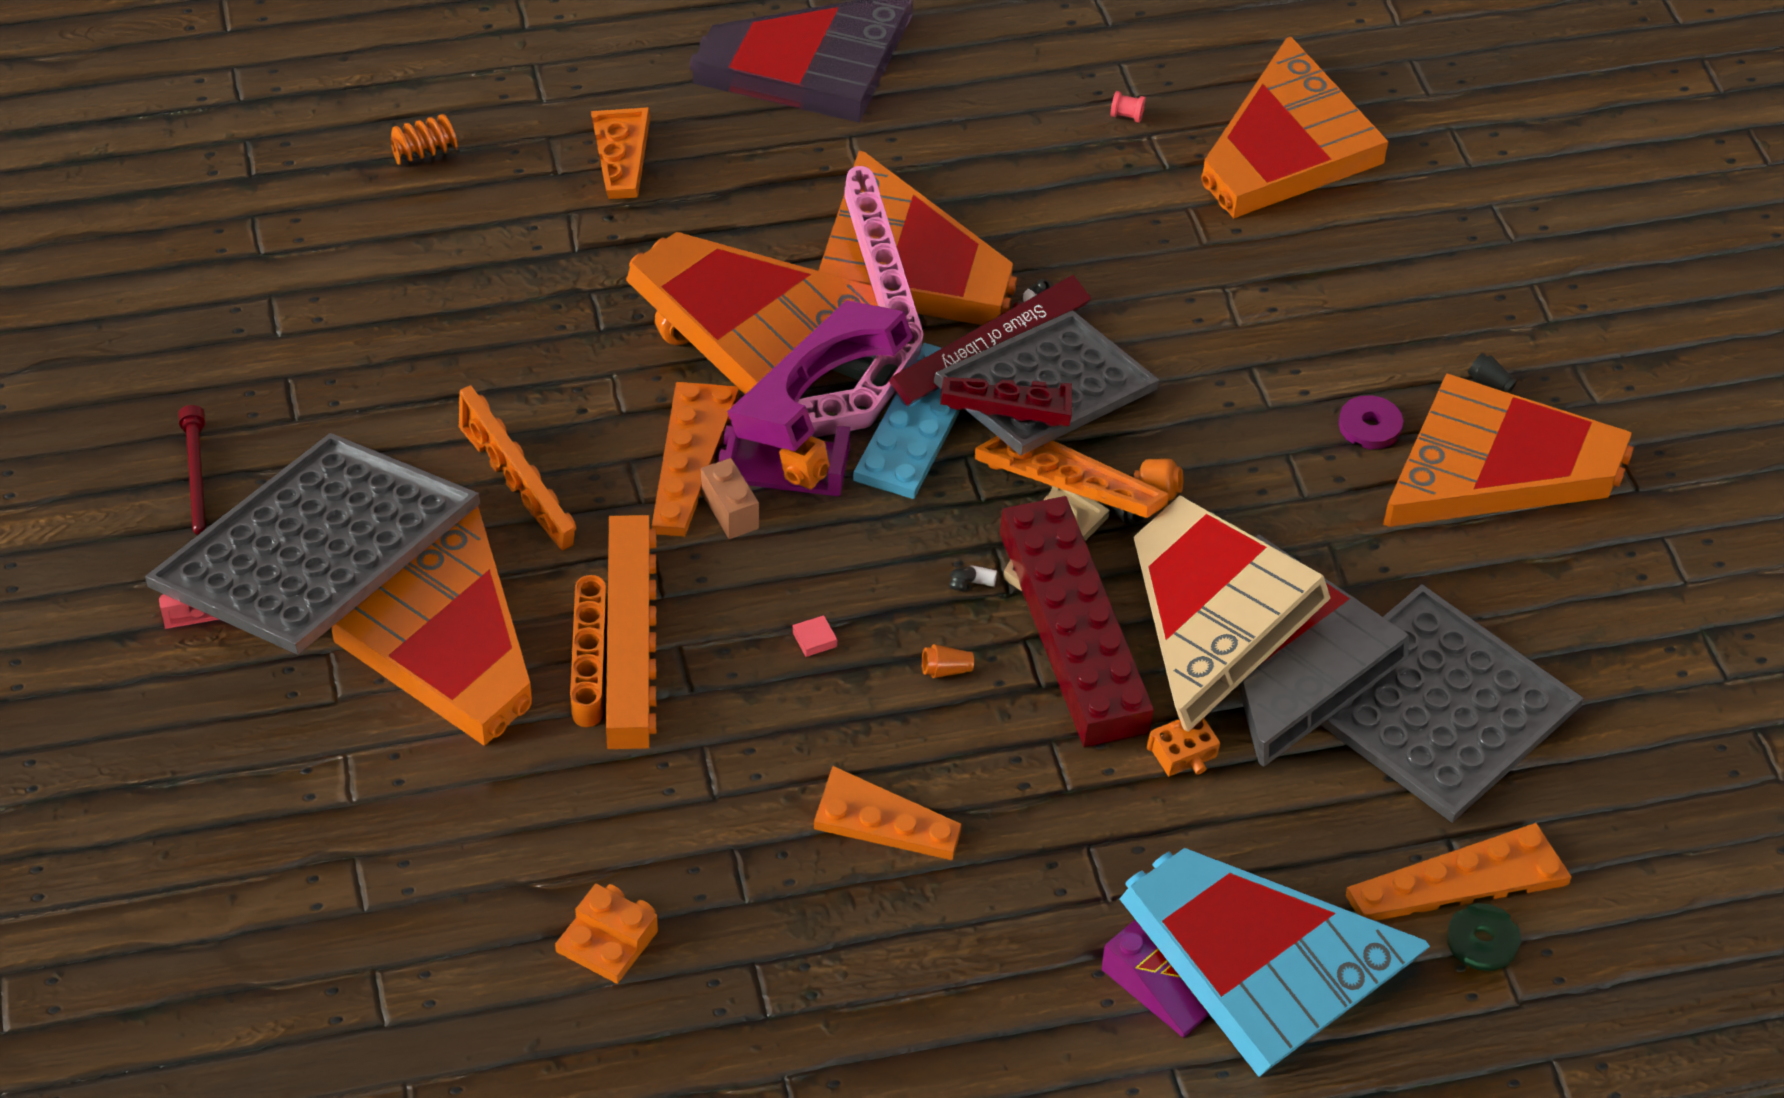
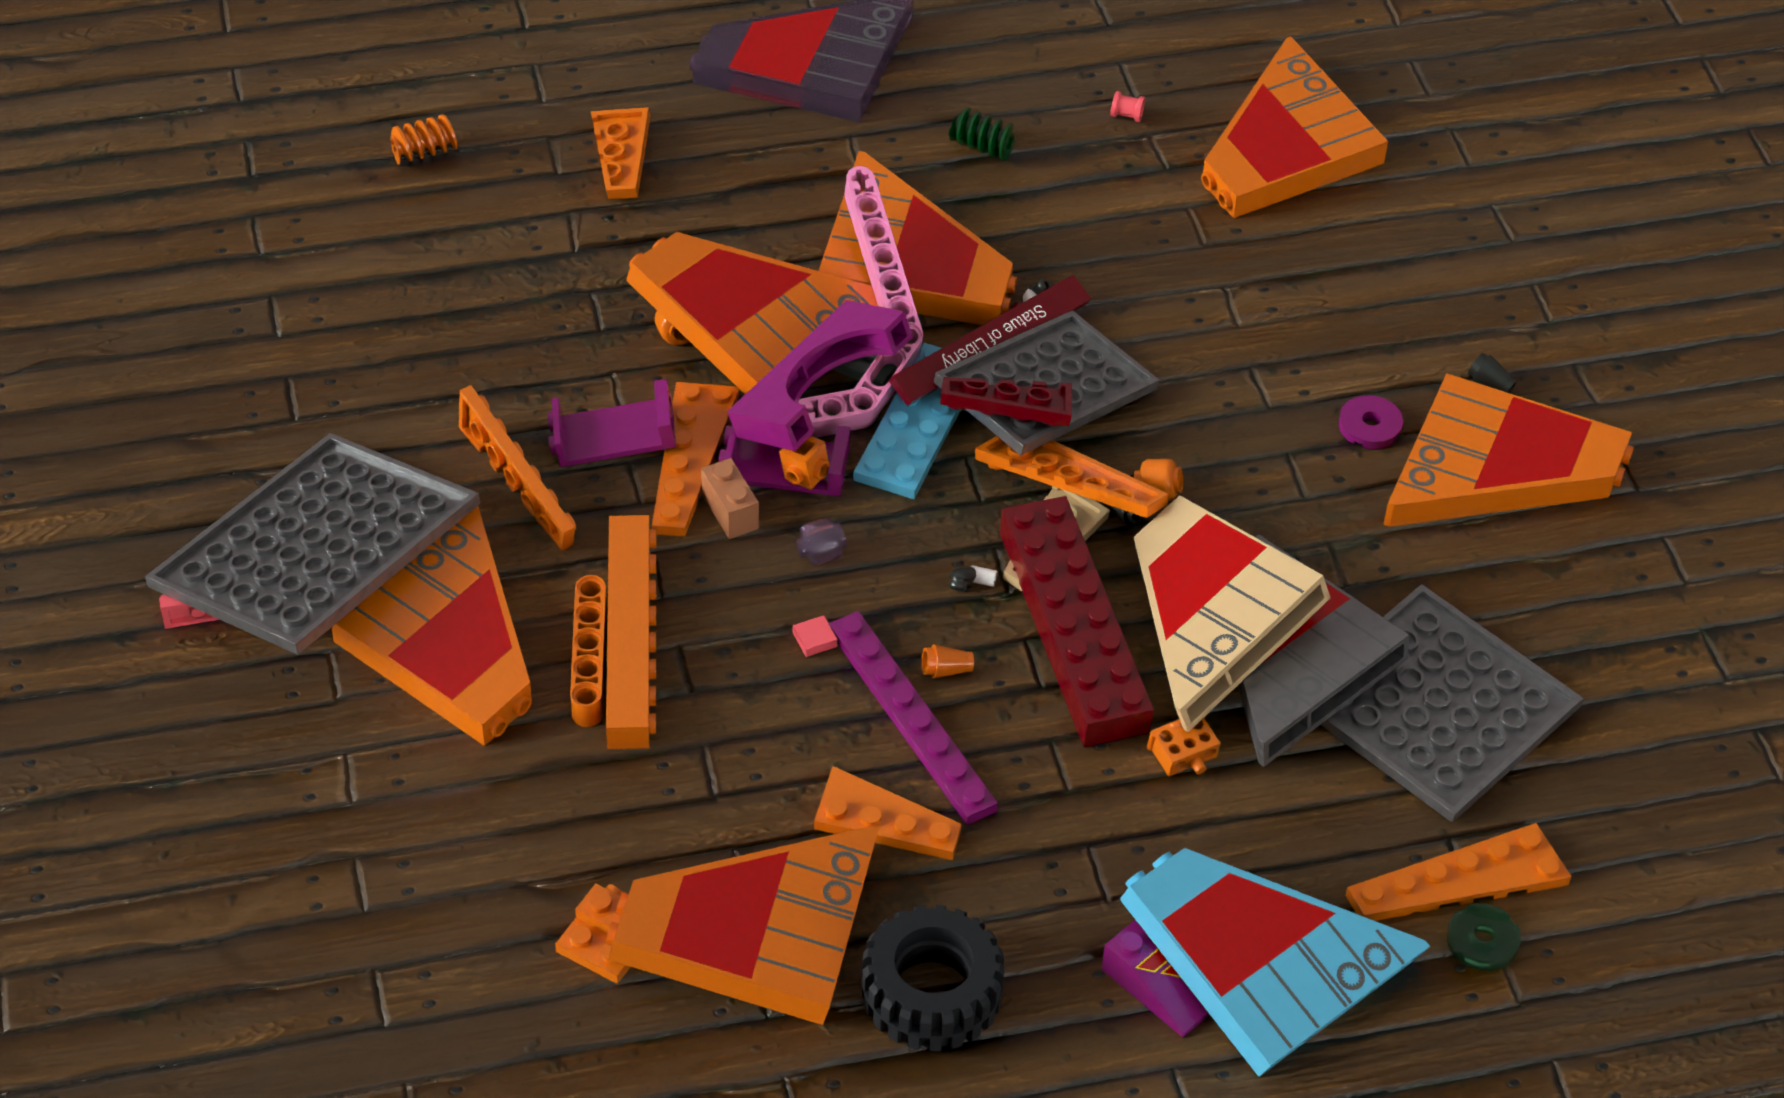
(192, 421): dark red piece -> none
(613, 430): none -> magenta panel
(751, 924): none -> orange slope
(821, 541): none -> clear purple head
(913, 718): none -> magenta plate
(932, 1017): none -> black tyre
(983, 134): none -> dark green piece

